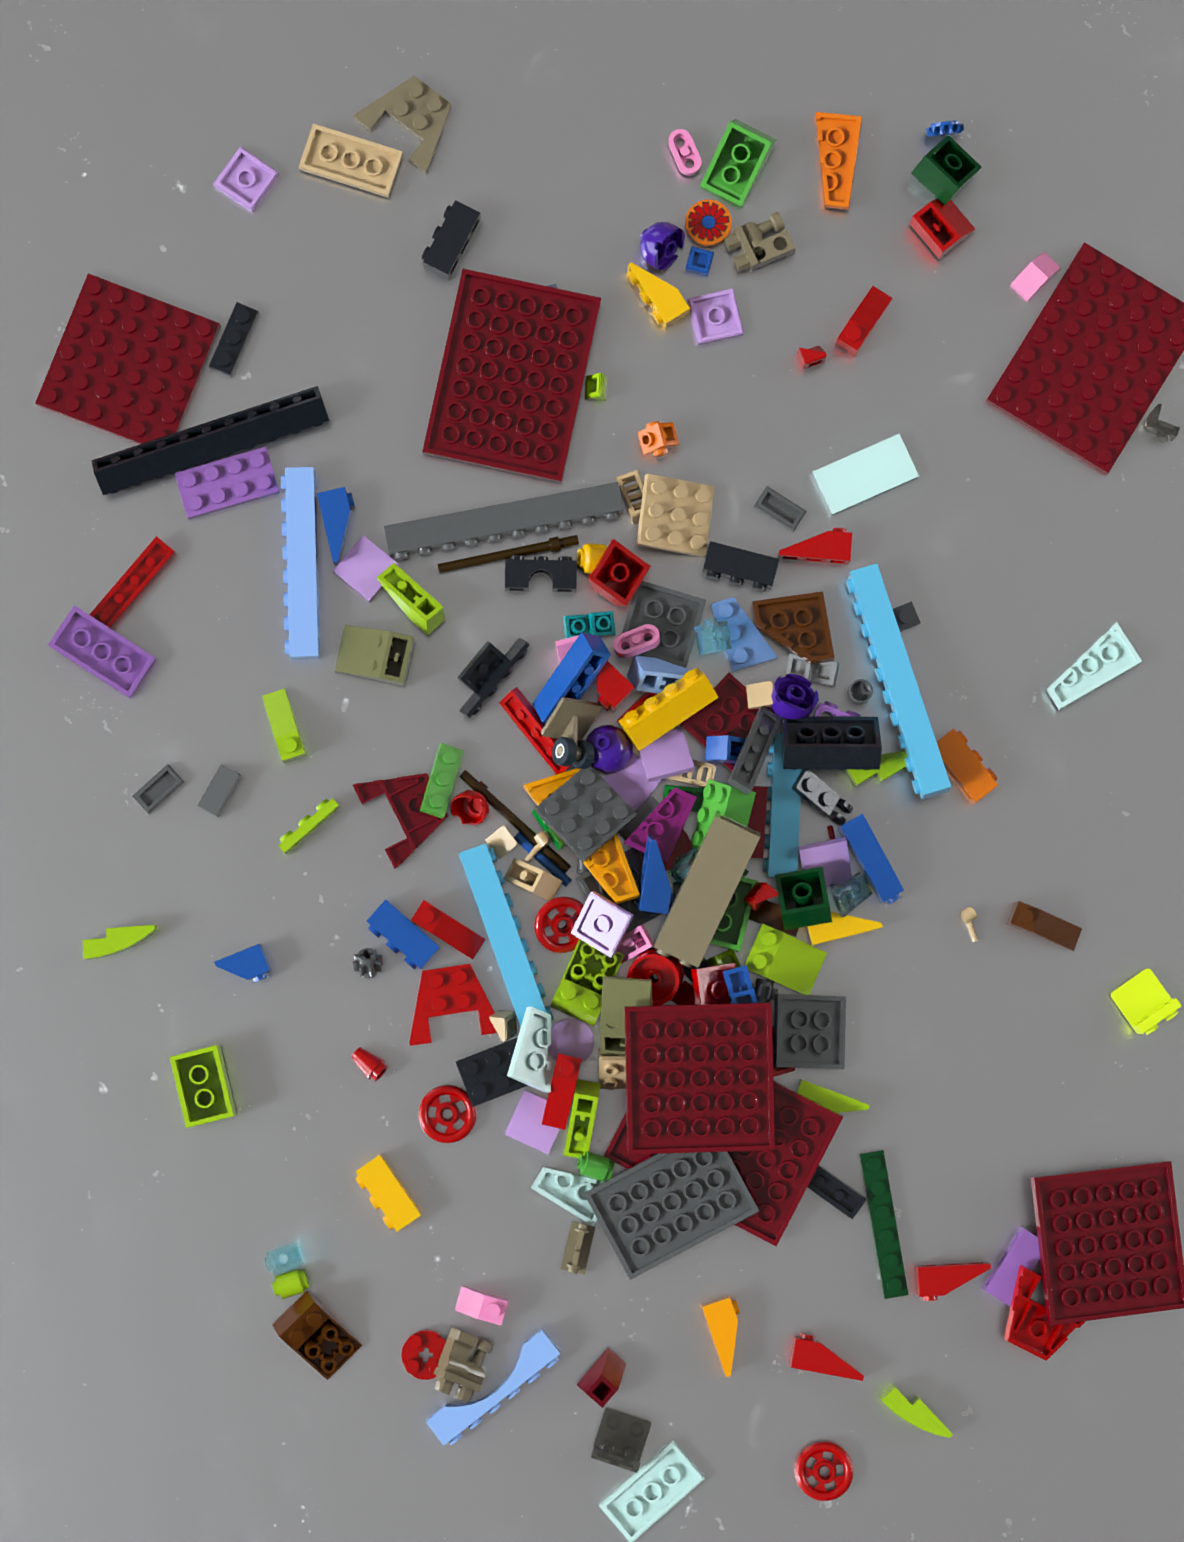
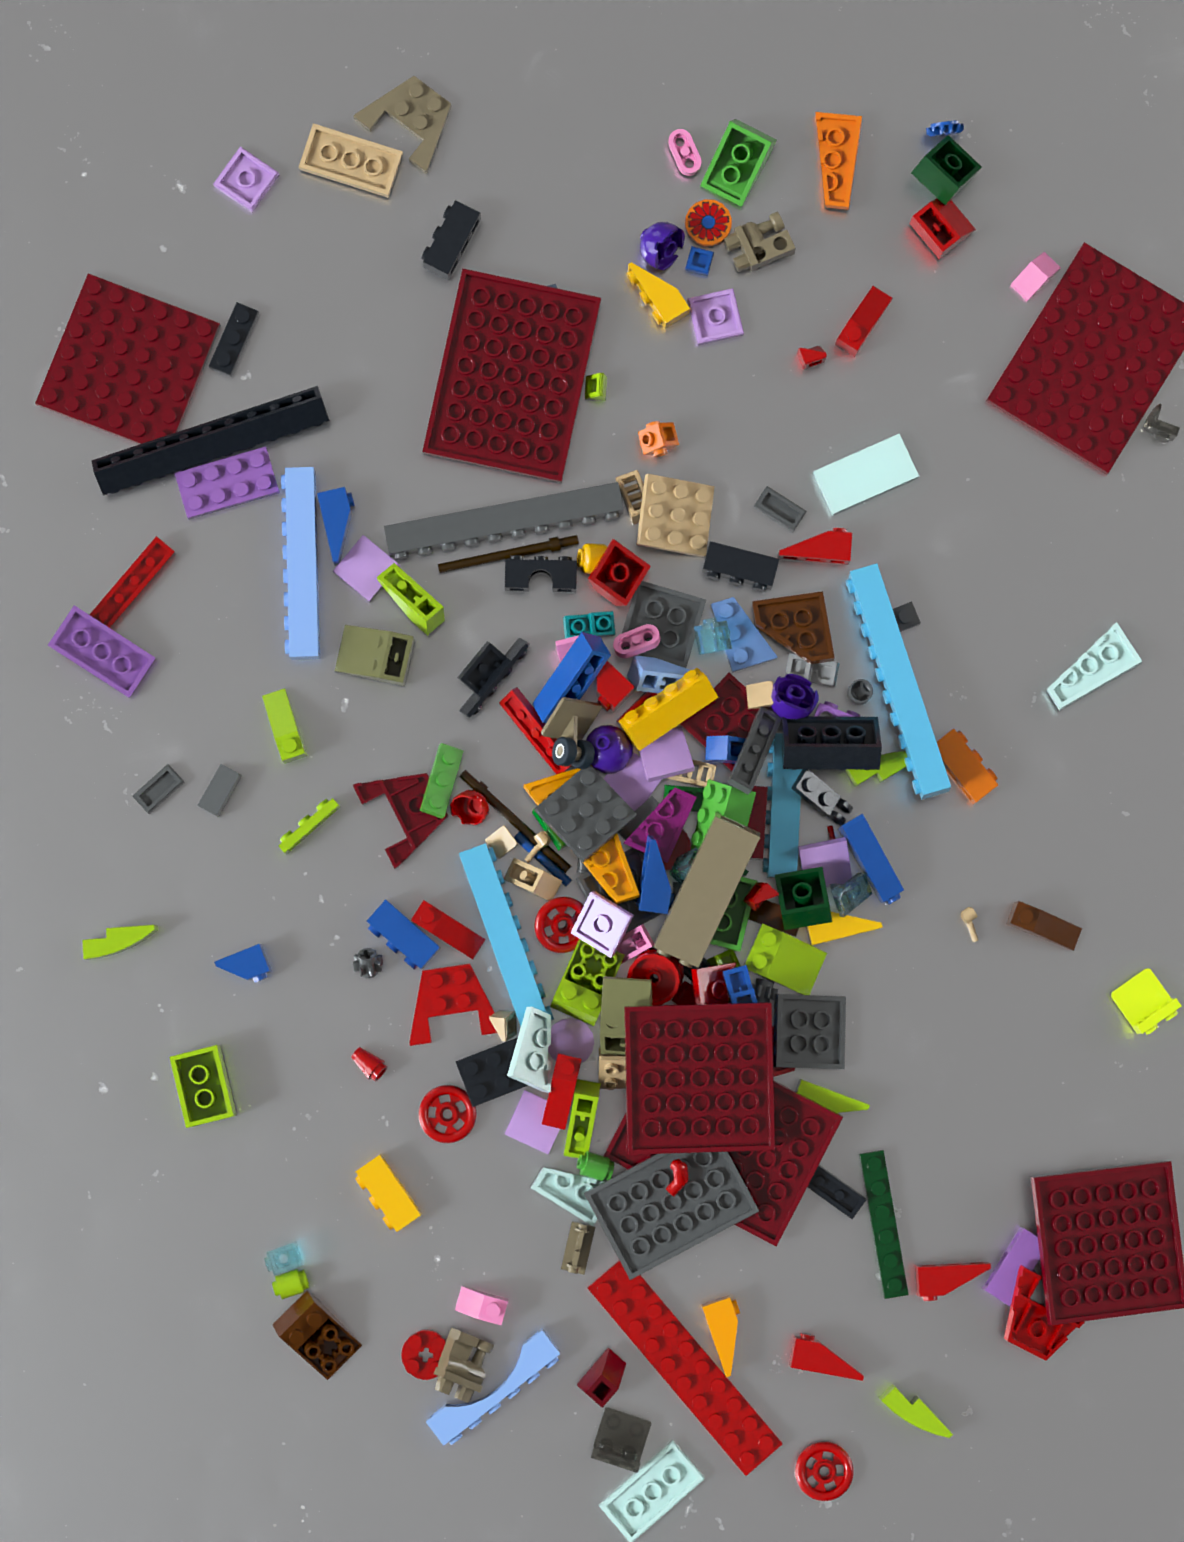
(681, 1177): none -> red arm
(686, 1367): none -> red plate

